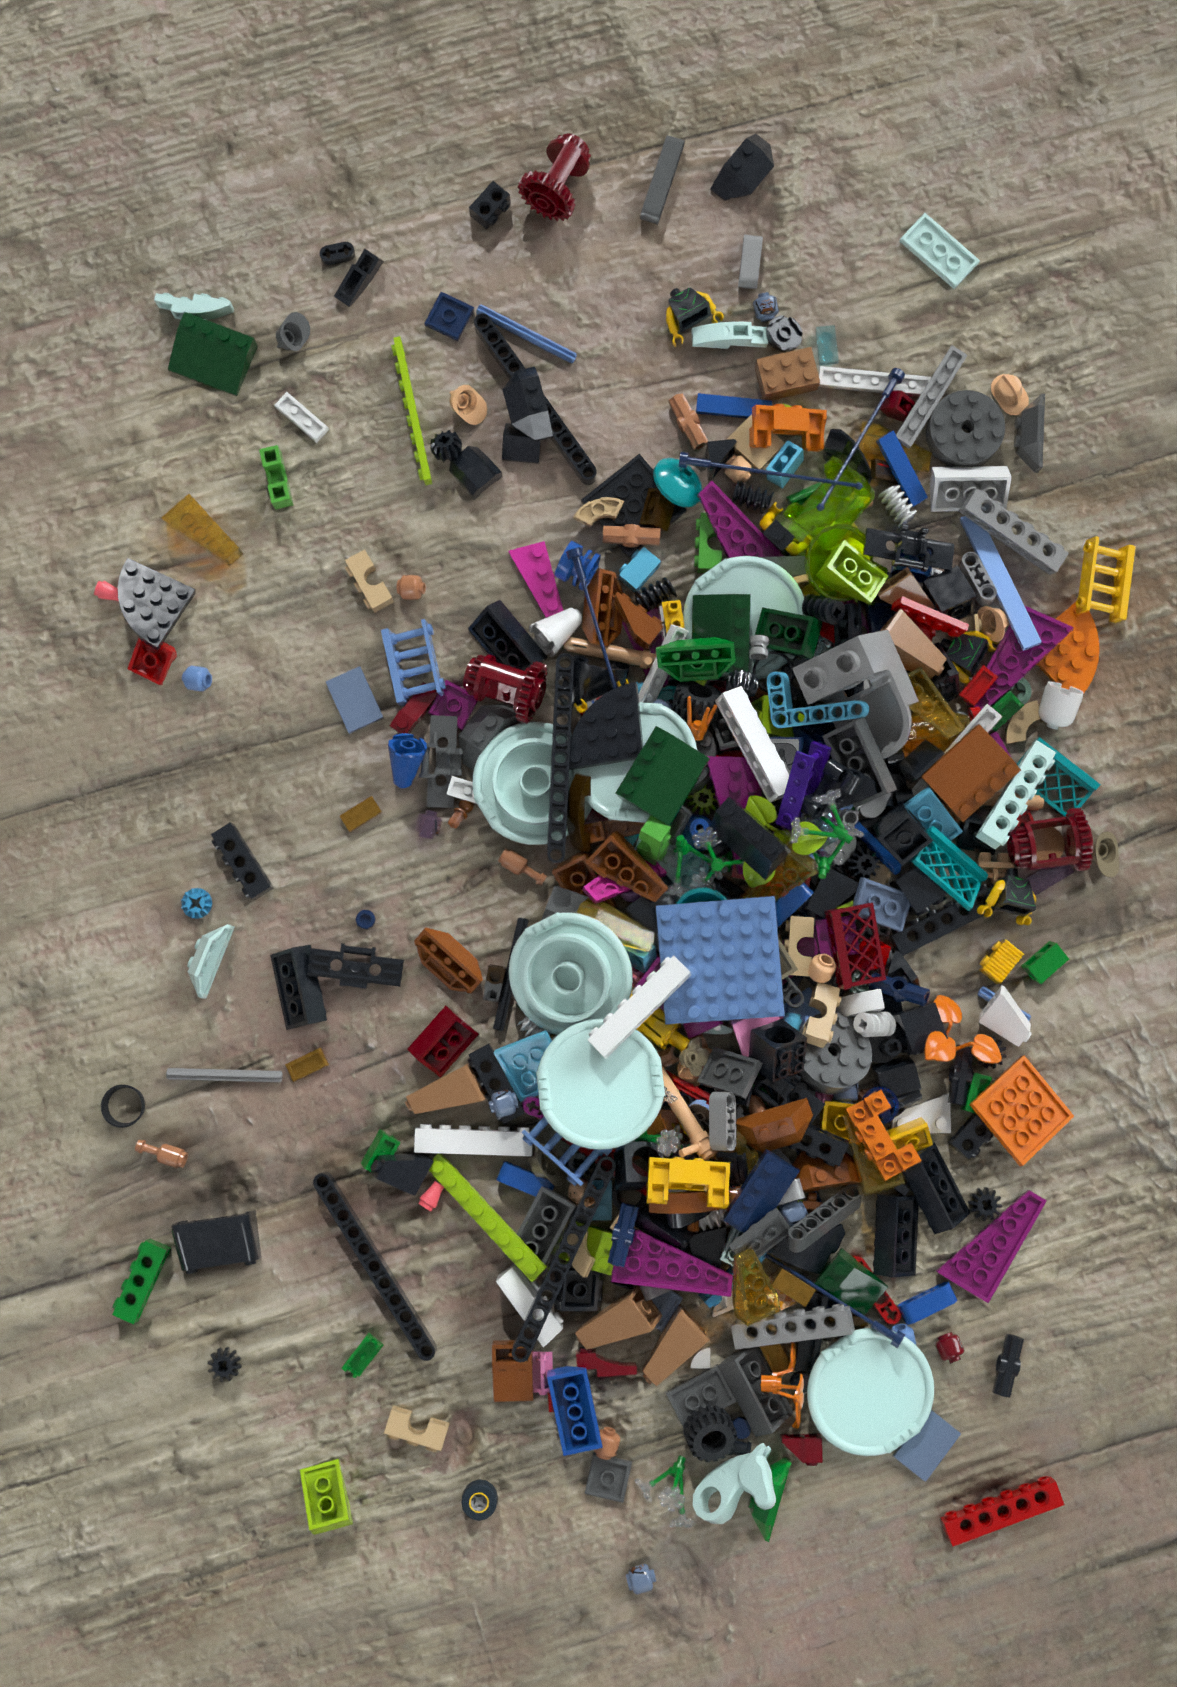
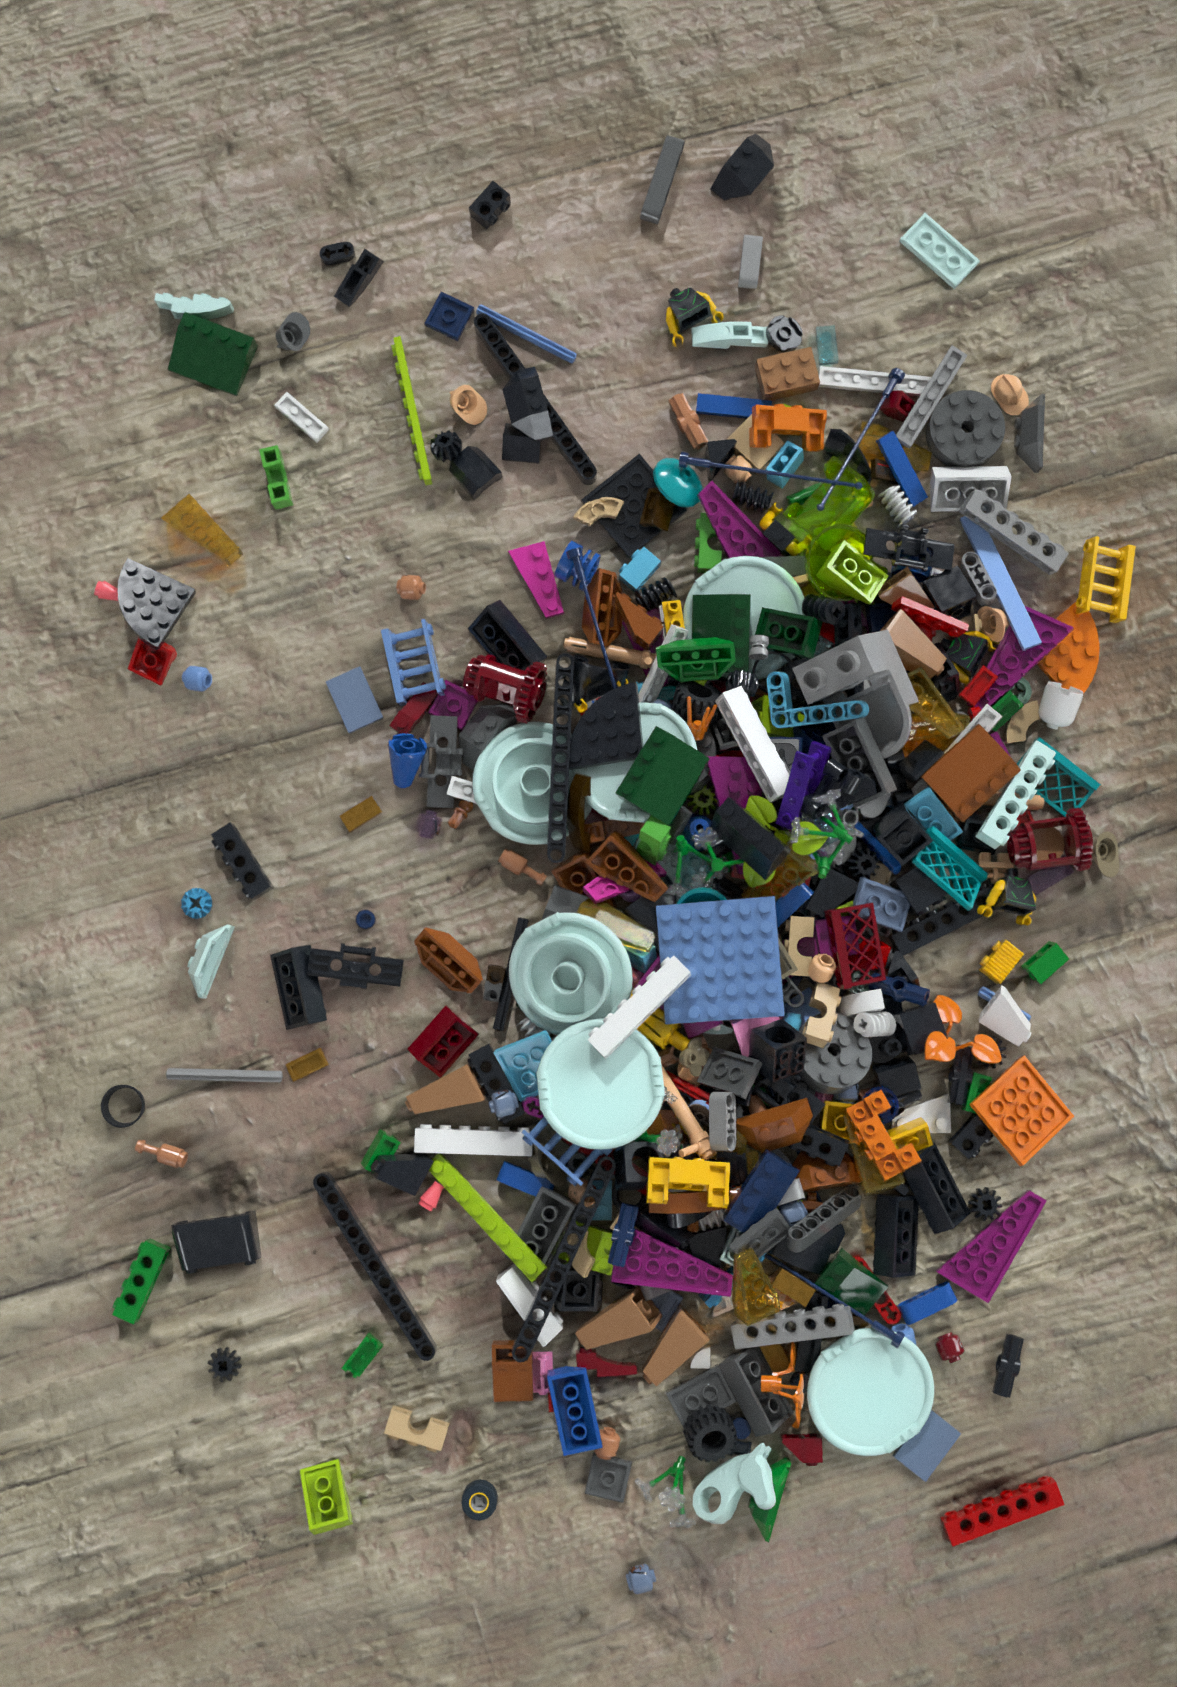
(376, 595): tan arch -> none
(548, 190): dark red piece -> none
(555, 630): white cone -> none
(631, 535): nougat piece -> none
(765, 307): sand blue head -> none

